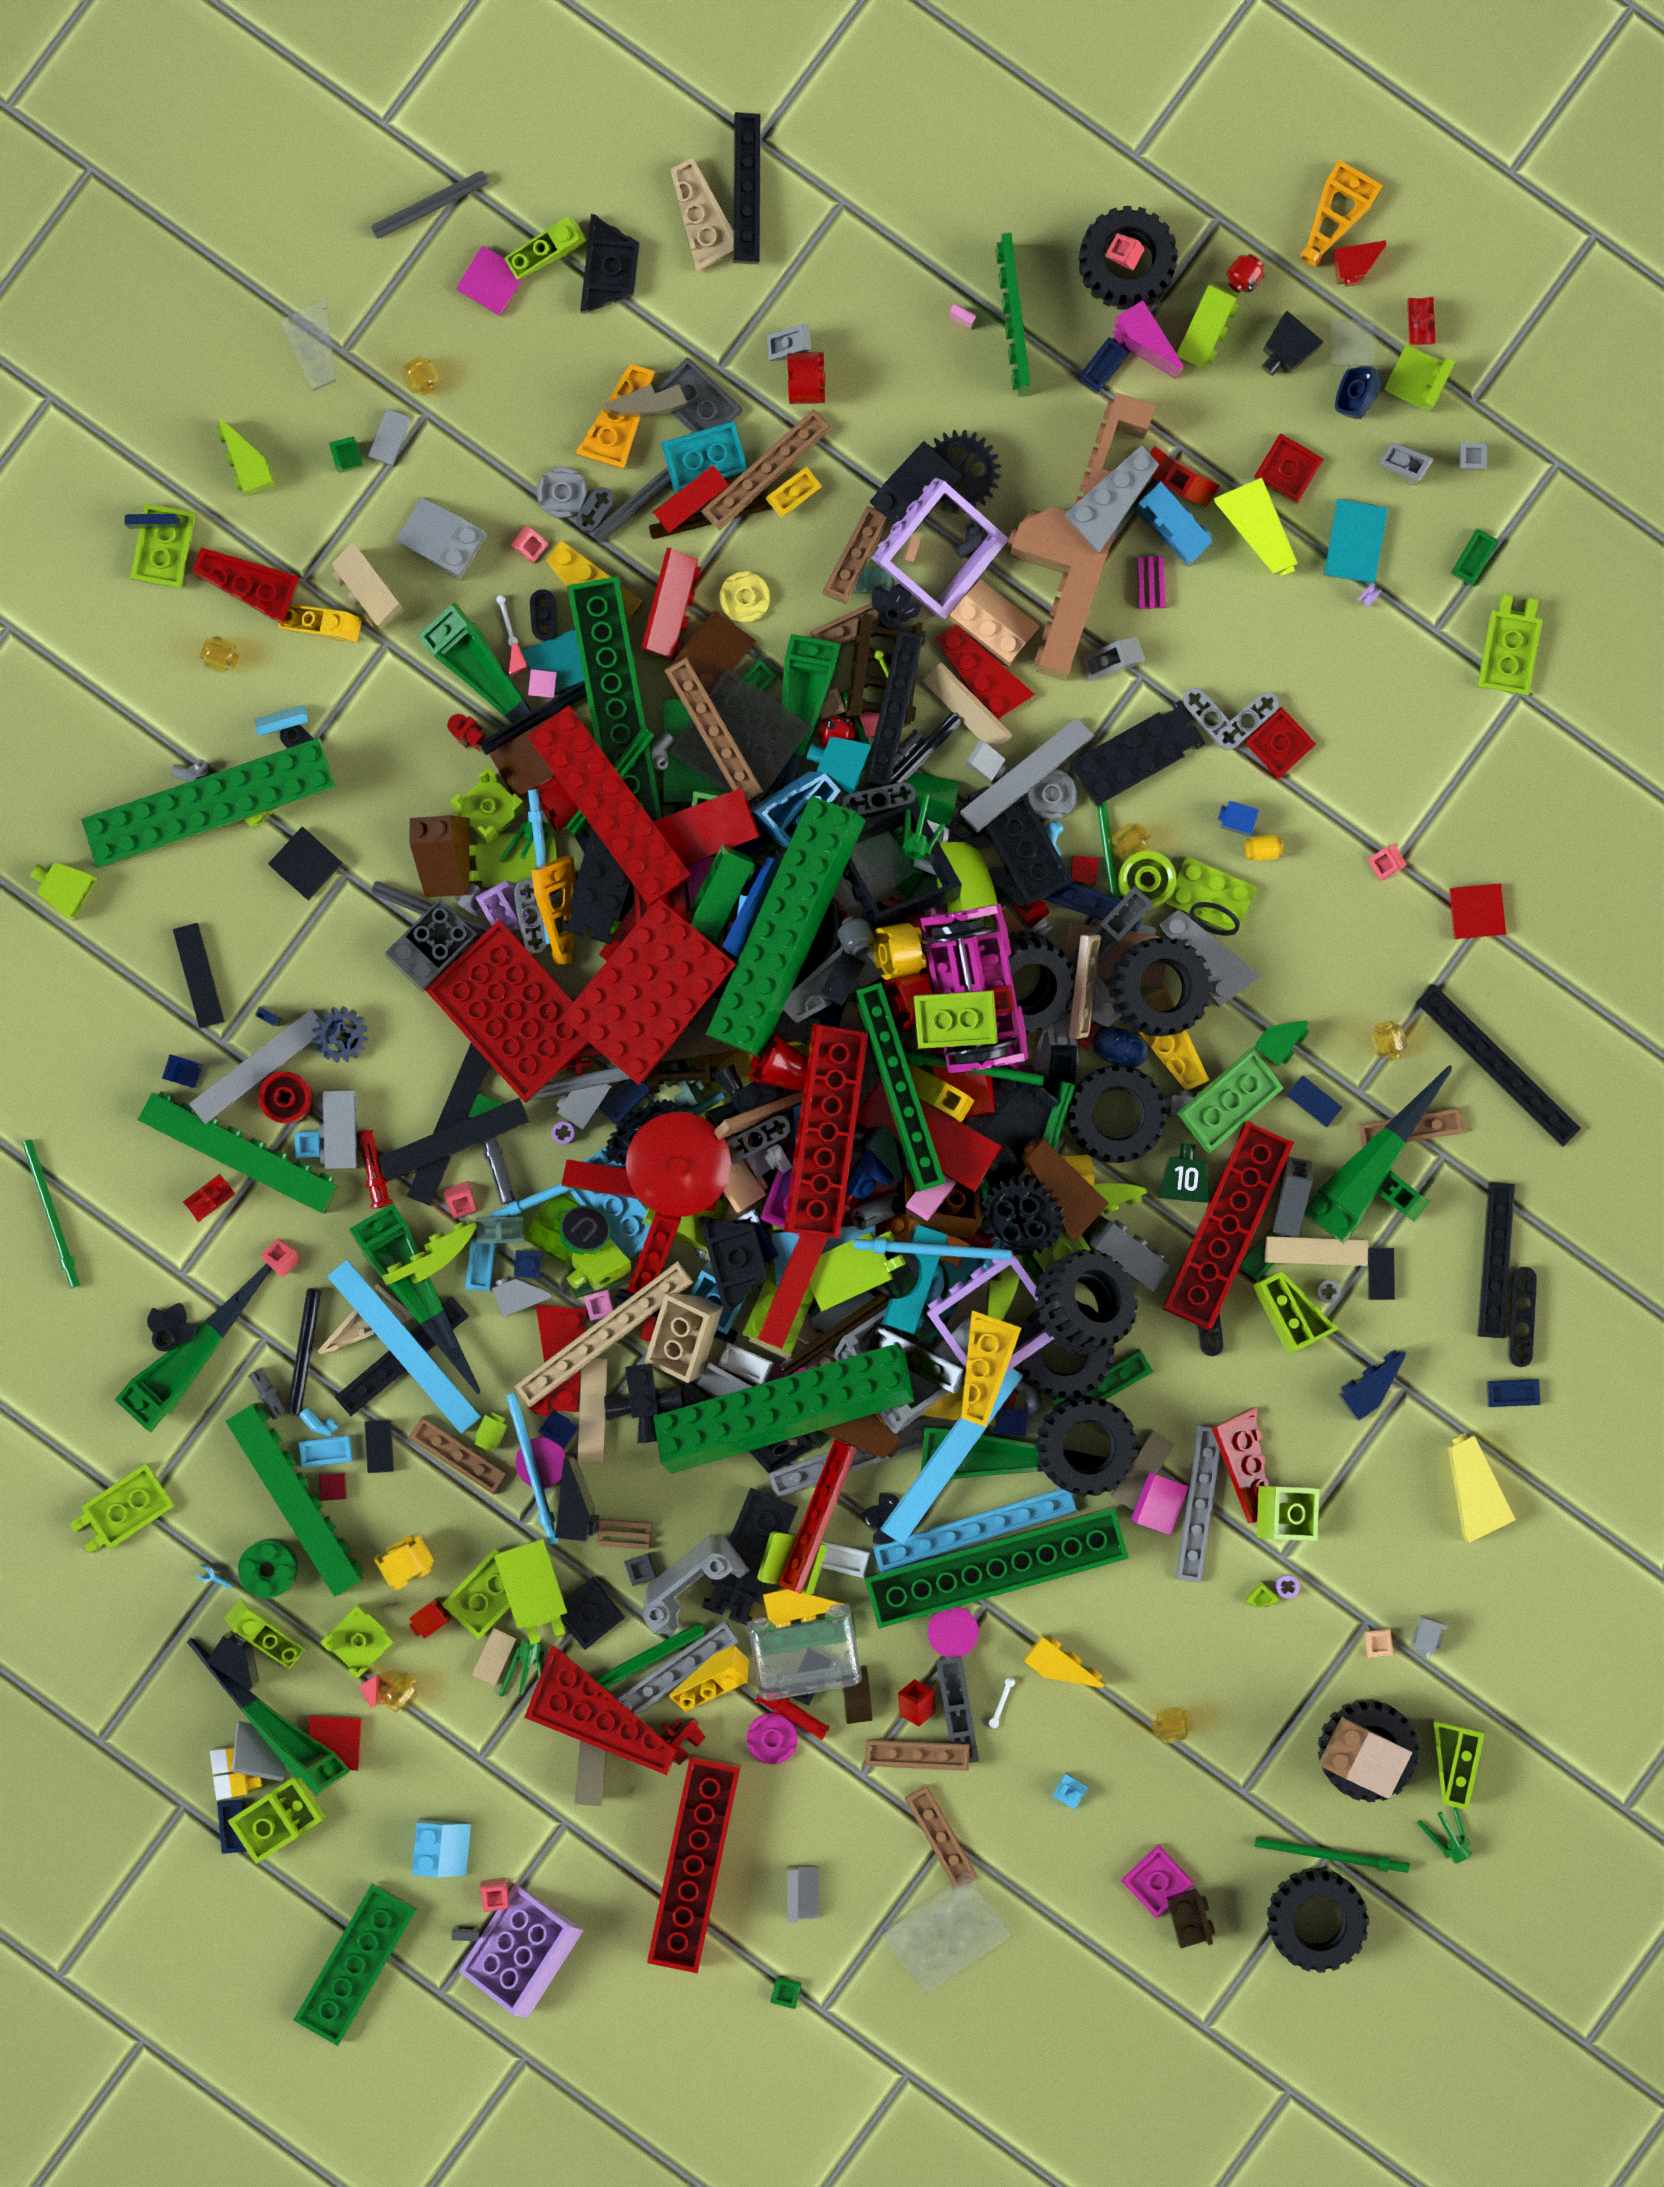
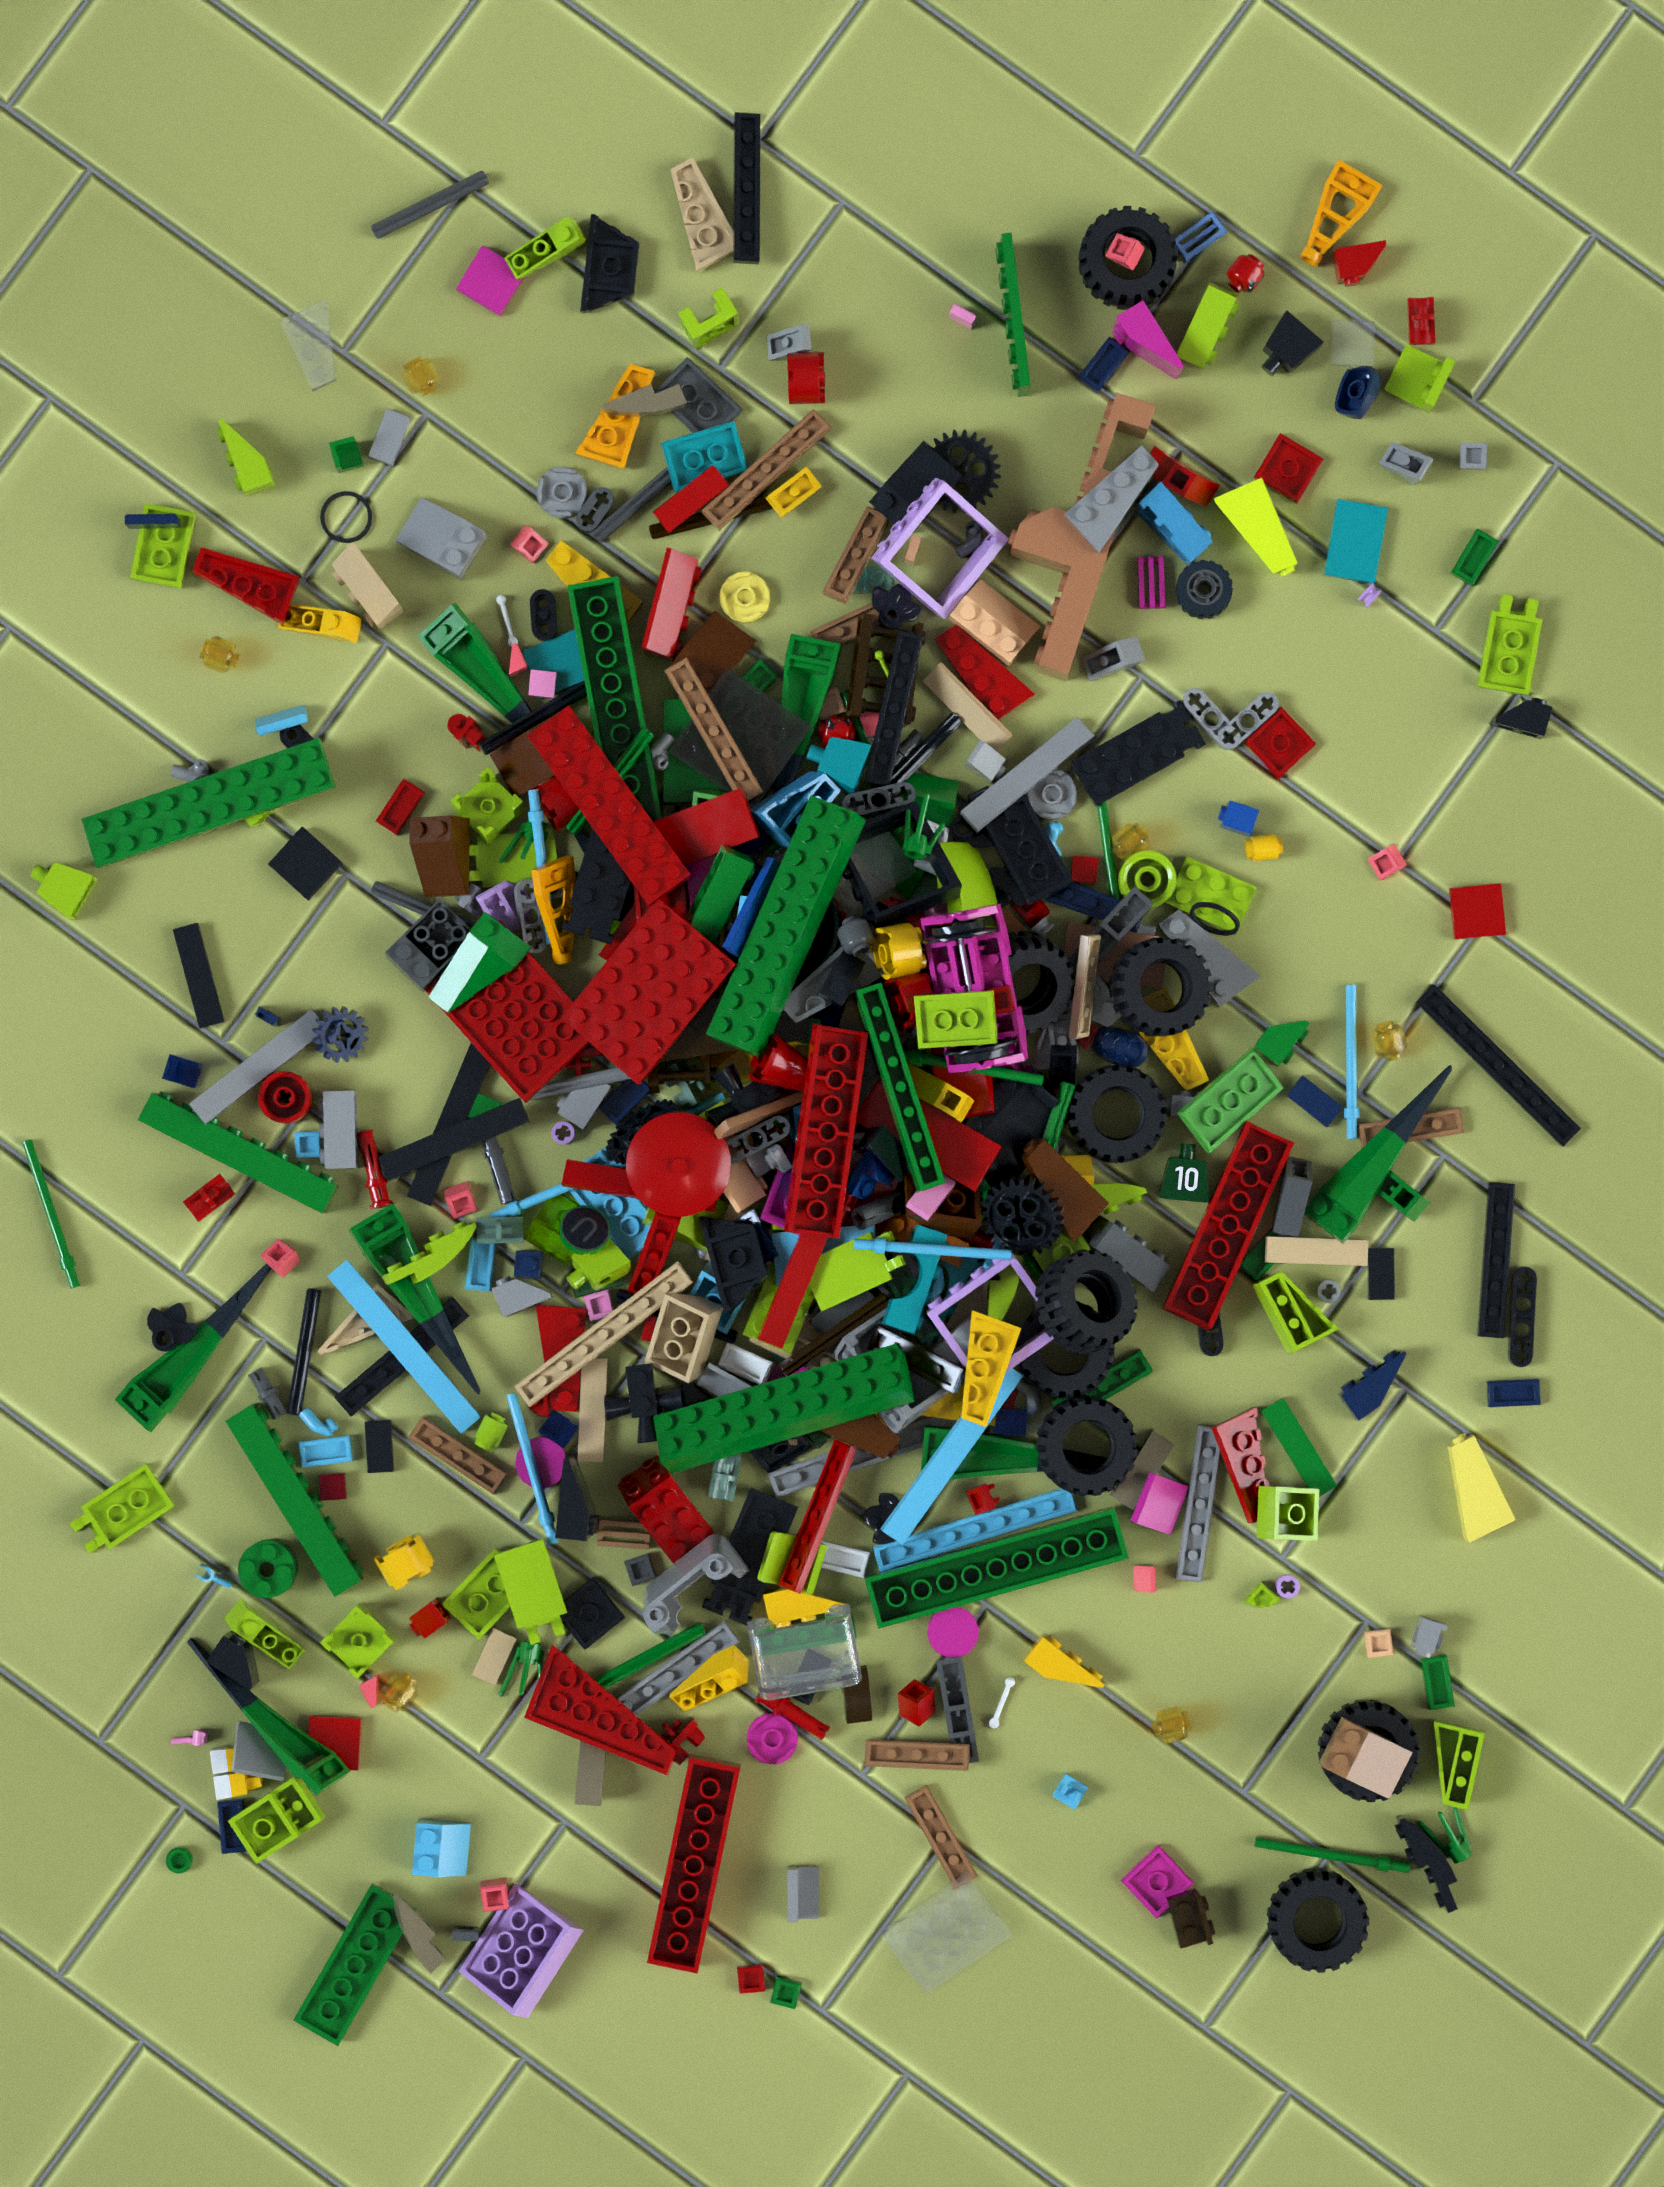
(179, 1859): none -> green tile
(199, 1738): none -> bright pink hand
(329, 500): none -> black piece
(400, 807): none -> red tile
(417, 1934): none -> dark tan slope
(480, 960): none -> green wedge
(664, 1509): none -> red bracket
(712, 326): none -> lime panel
(724, 1478): none -> sand green hips
(751, 1978): none -> red tile
(981, 1498): none -> red tile
(1144, 1578): none -> coral slope
(1182, 249): none -> medium blue tile
(1204, 605): none -> black wheel
(1298, 1447): none -> green tile
(1351, 1113): none -> medium azure bar
(1423, 1853): none -> black slope
(1437, 1682): none -> green tile
(1527, 718): none -> black slope

